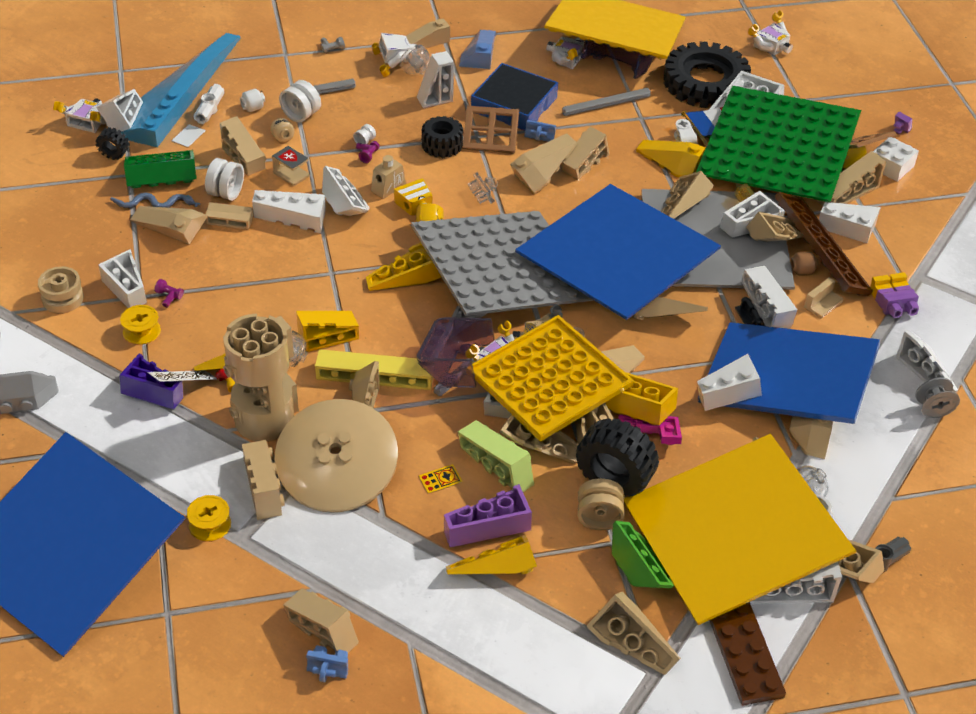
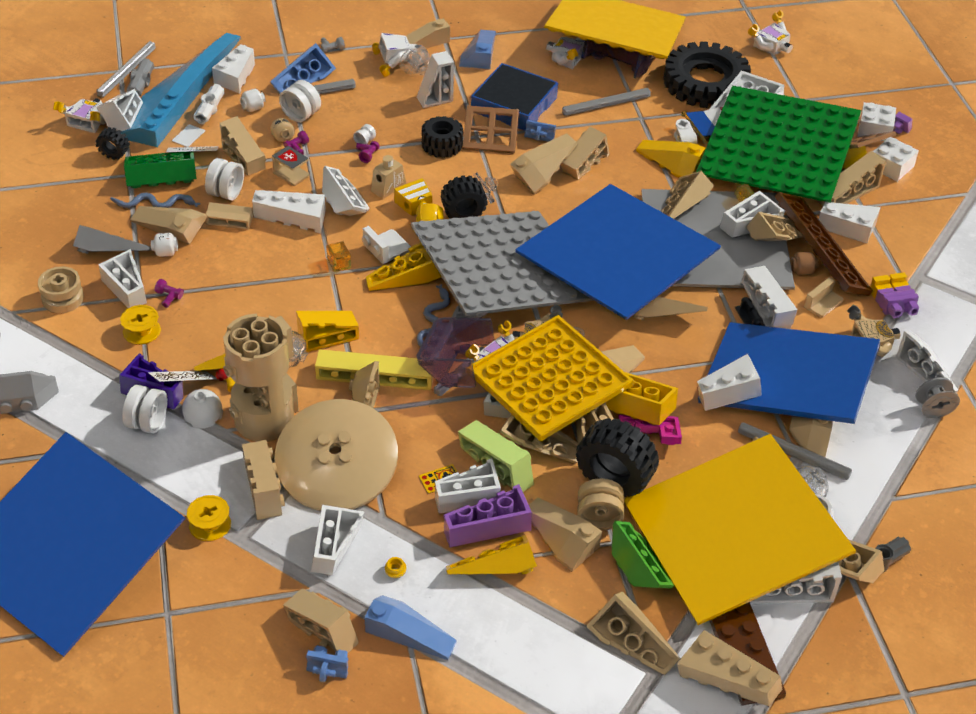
(99, 241): none -> light grey wedge
(103, 90): none -> light grey axle
(141, 77): none -> light grey piece
(144, 409): none -> white wheel
(164, 244): none -> white head
(186, 149): none -> white sticker
(202, 408): none -> white cylinder
(234, 68): none -> white wedge
(302, 138): none -> magenta piece
(309, 66): none -> medium blue wedge
(334, 536): none -> white wedge
(338, 256): none -> clear yellow brick
(385, 245): none -> white bracket
(395, 562): none -> yellow plate
(403, 625): none -> medium blue wedge
(427, 312): none -> sand blue animal
(463, 197): none -> black tyre
(467, 488): none -> white wedge
(566, 534): none -> tan wedge
(730, 670): none -> tan wedge
(799, 452): none -> light grey axle
(873, 329): none -> tan torso
(876, 119): none -> white brick

